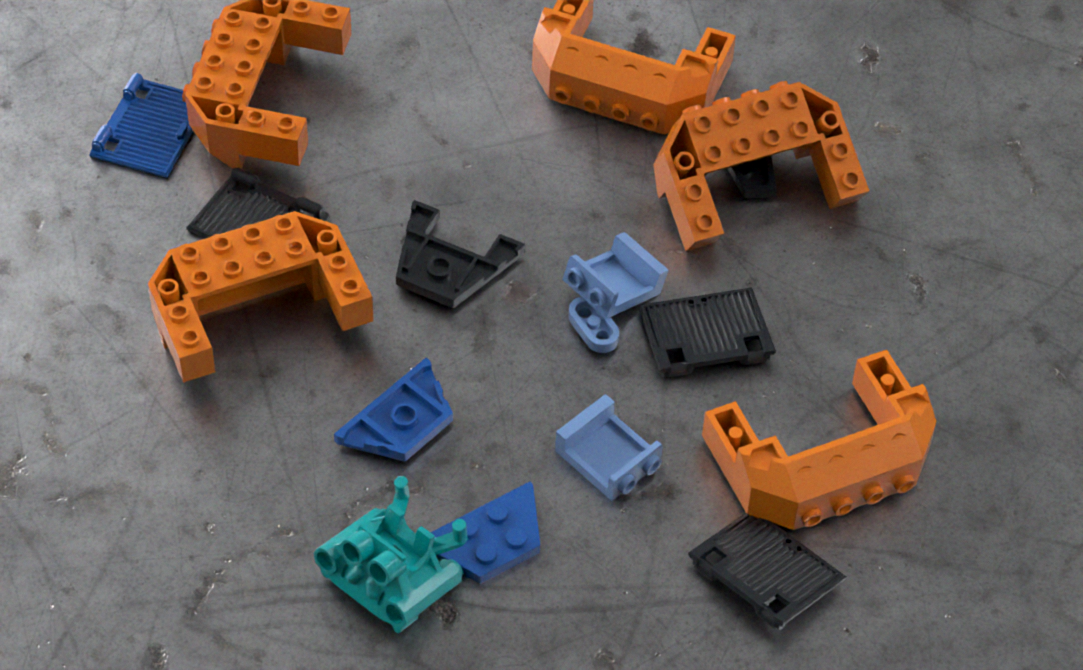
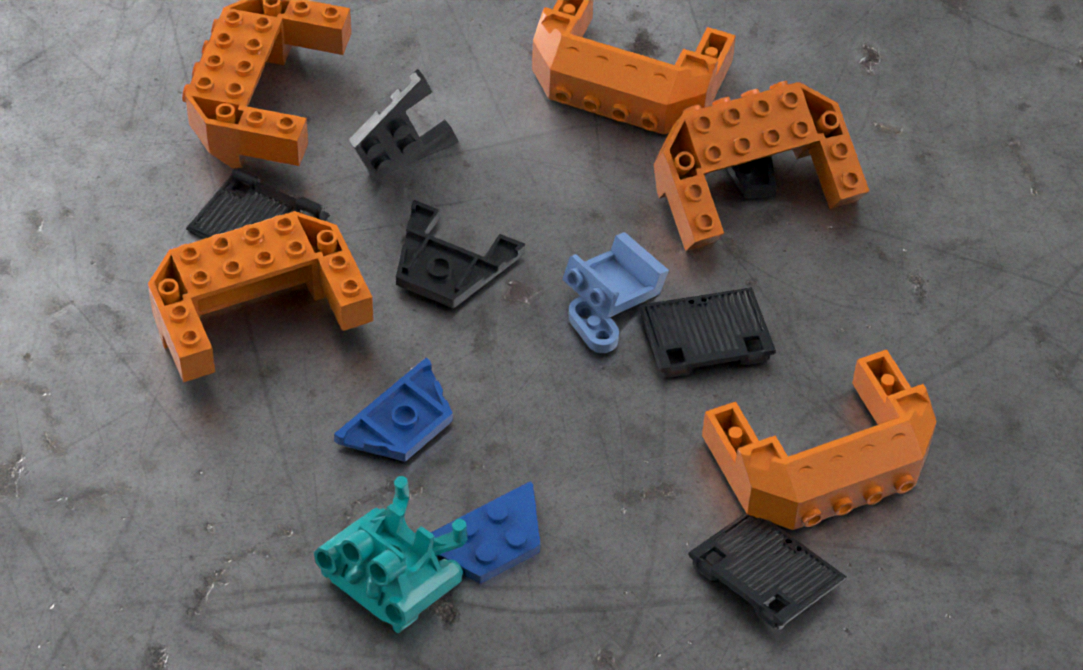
(145, 128): blue window -> none
(389, 138): none -> black wing
(607, 449): medium blue panel -> none

